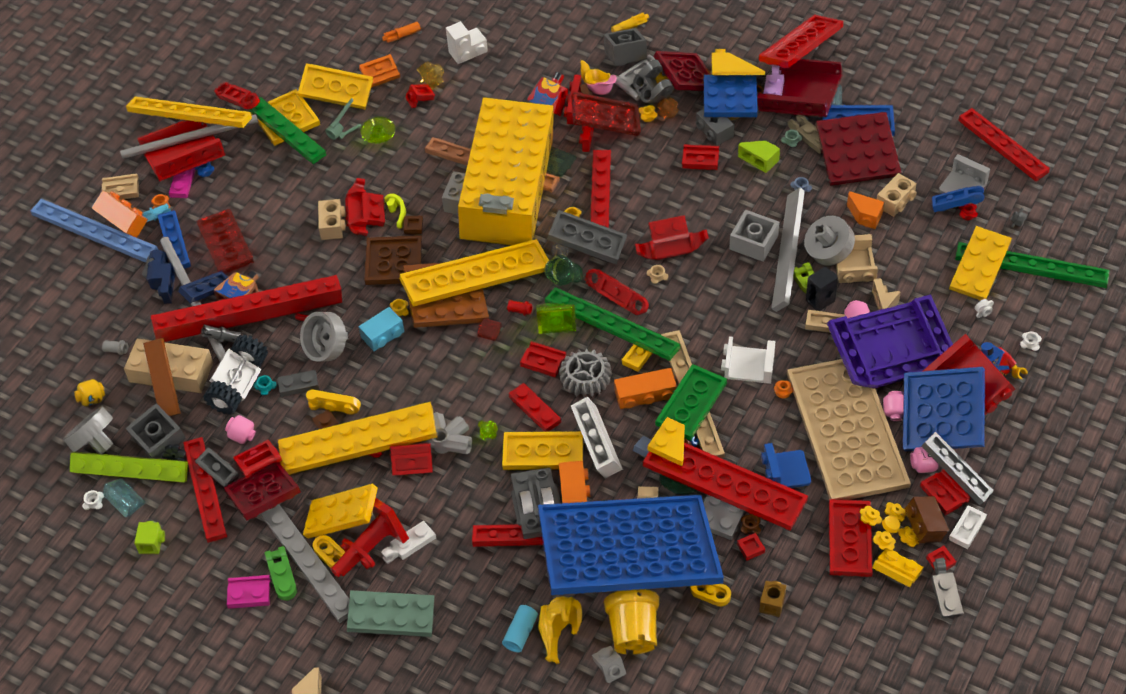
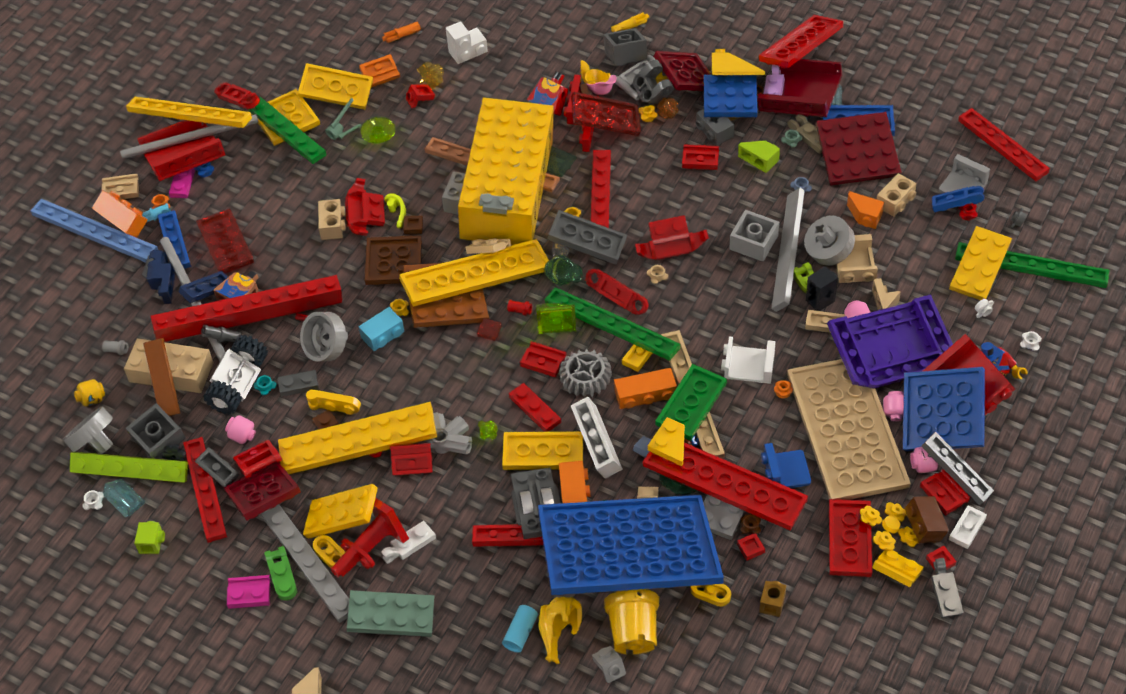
(487, 246): none -> tan plate

